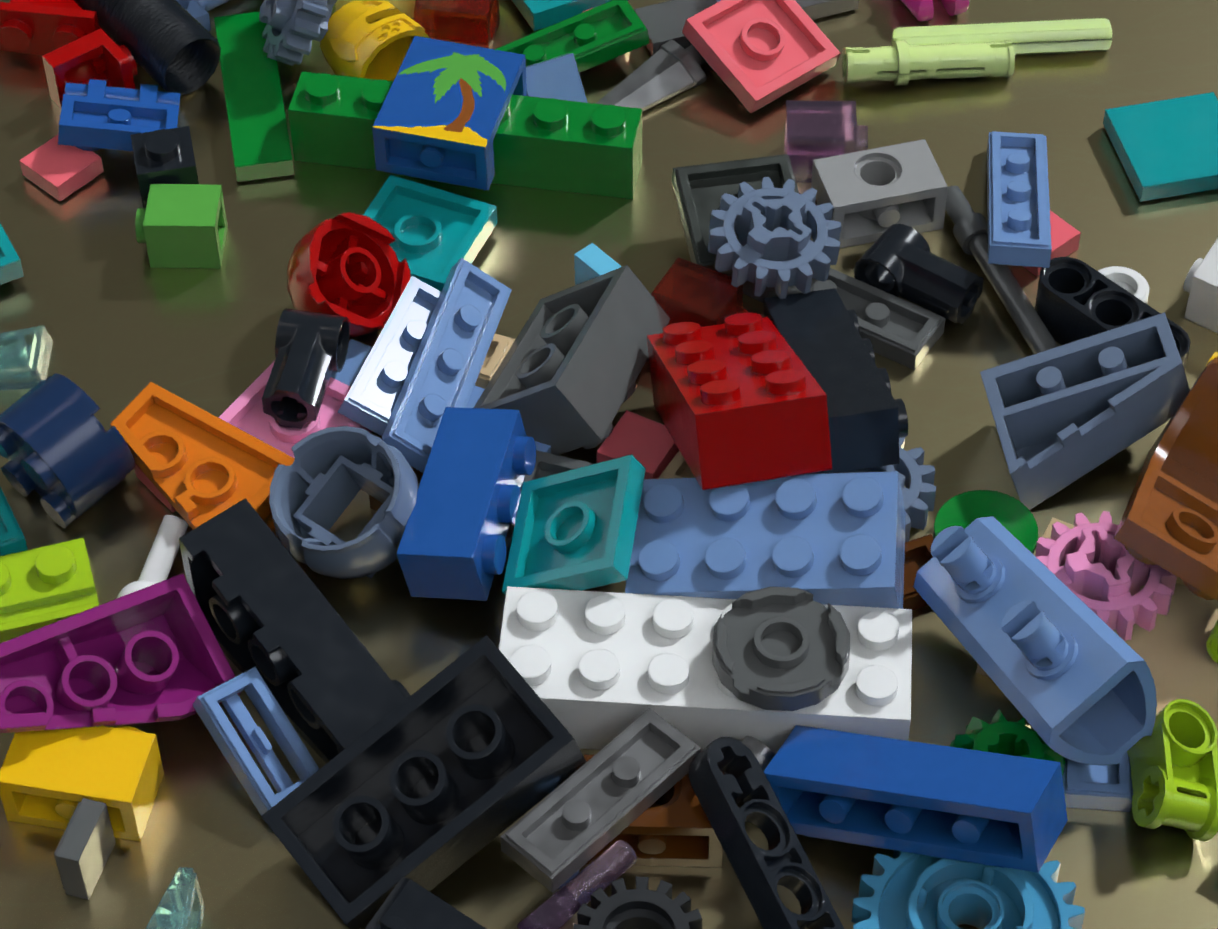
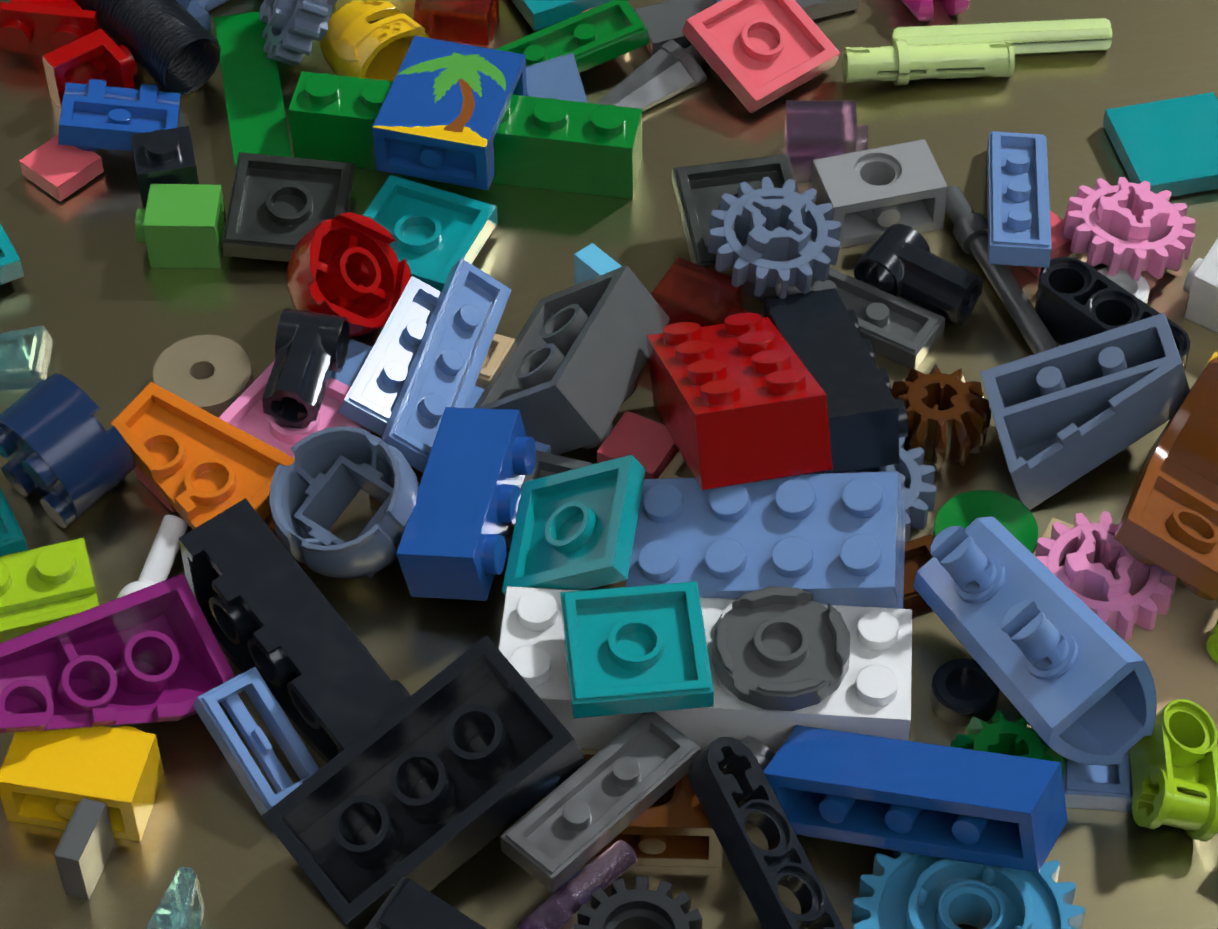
(209, 357): none -> dark tan piece
(281, 201): none -> pearl dark grey plate
(636, 650): none -> teal plate
(943, 415): none -> reddish brown gear
(963, 691): none -> black tile
(1129, 228): none -> bright pink gear

